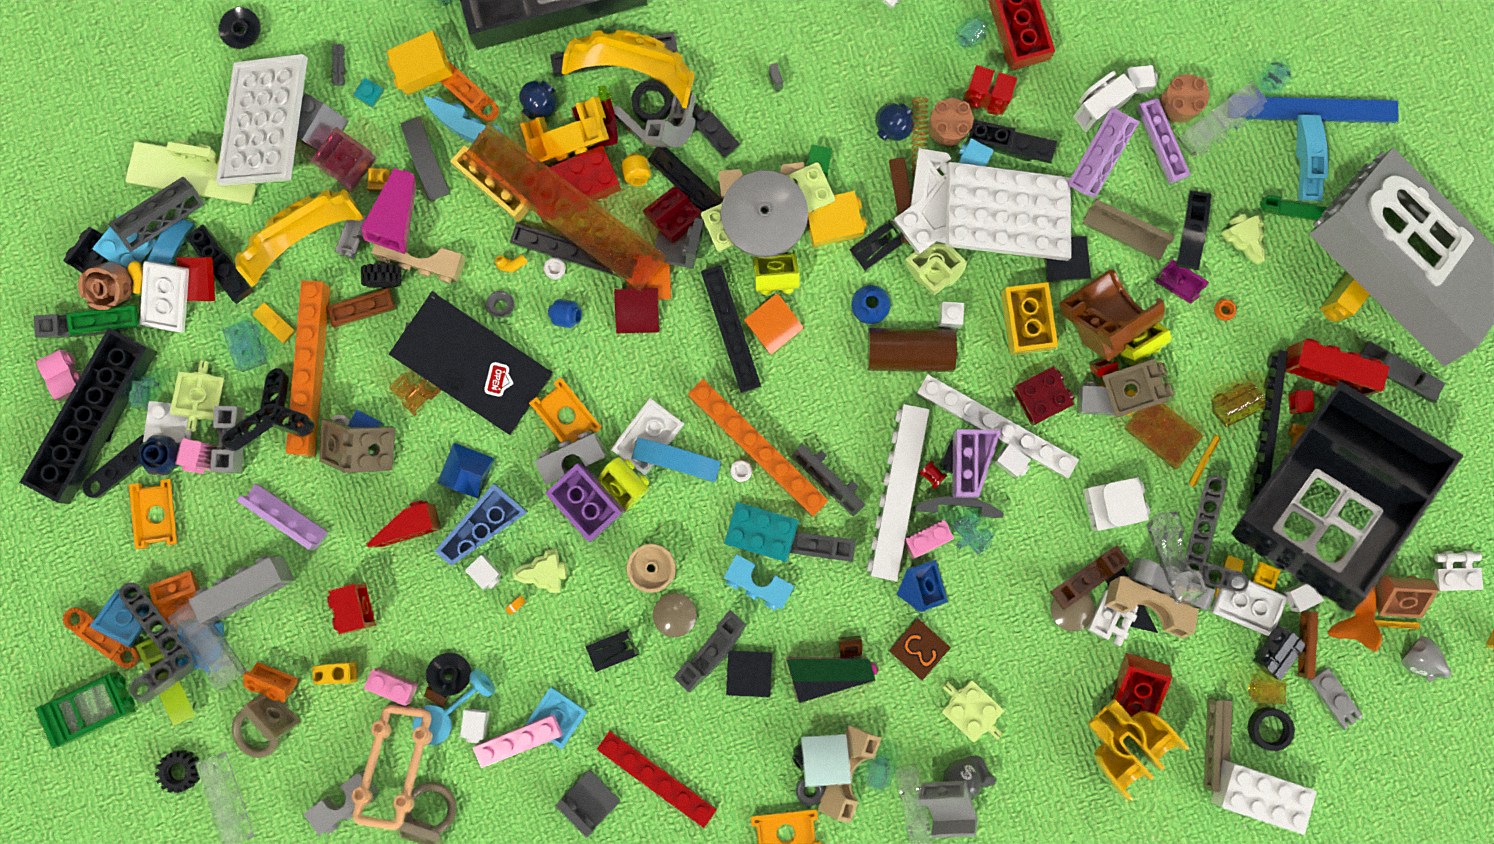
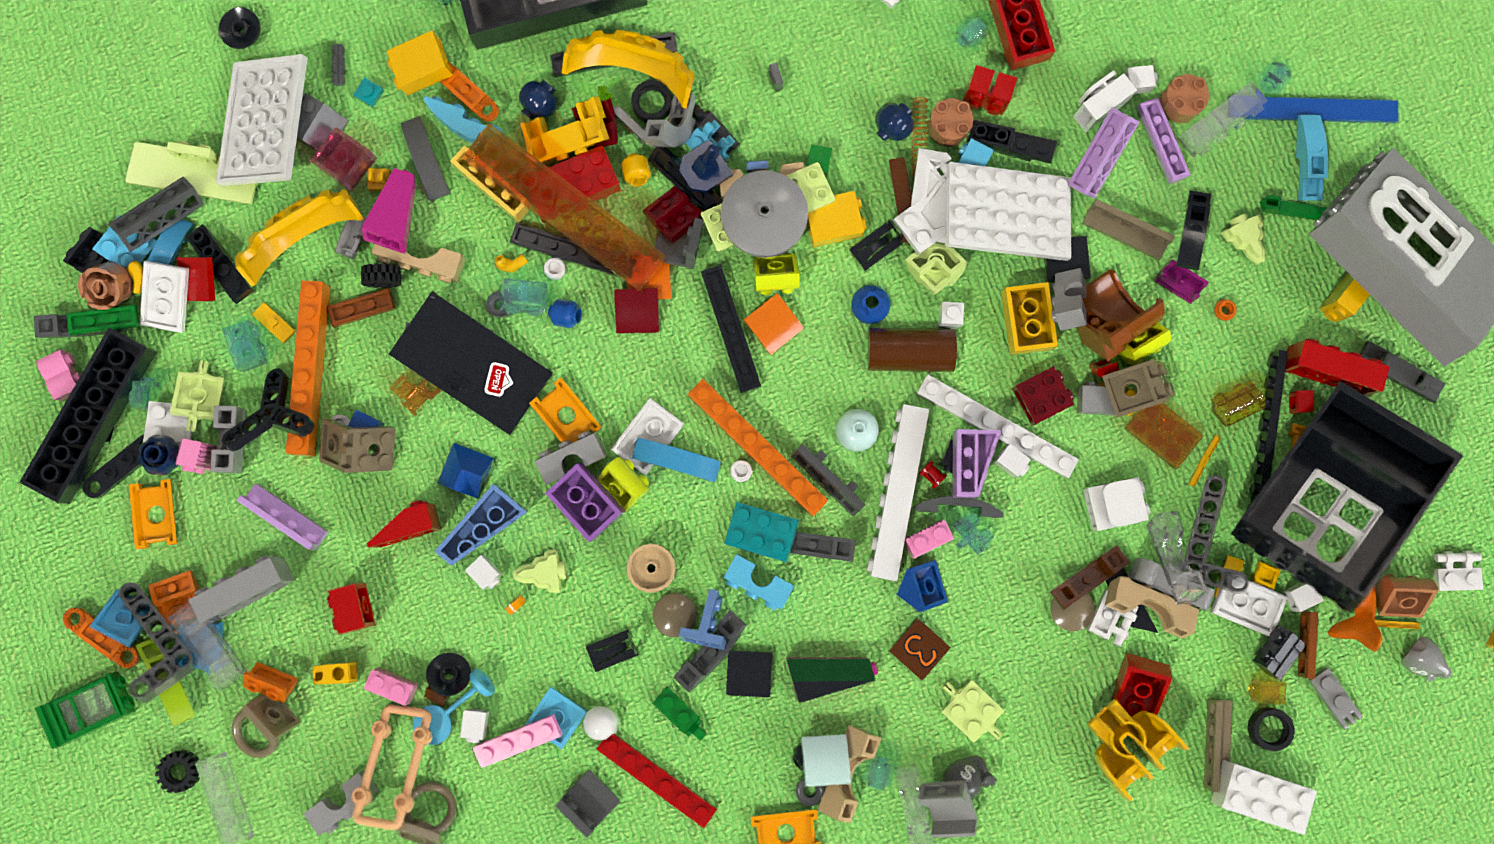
(523, 297): none -> clear light blue brick
(600, 723): none -> white hair
(679, 713): none -> green hinge
(703, 134): none -> medium azure plate
(704, 168): none -> dark blue piece
(707, 625): none -> medium blue bracket
(757, 166): none -> medium blue tile
(850, 646): reddish brown slope -> none
(857, 430): none -> light aqua cylinder
(1068, 299): none -> light grey arch

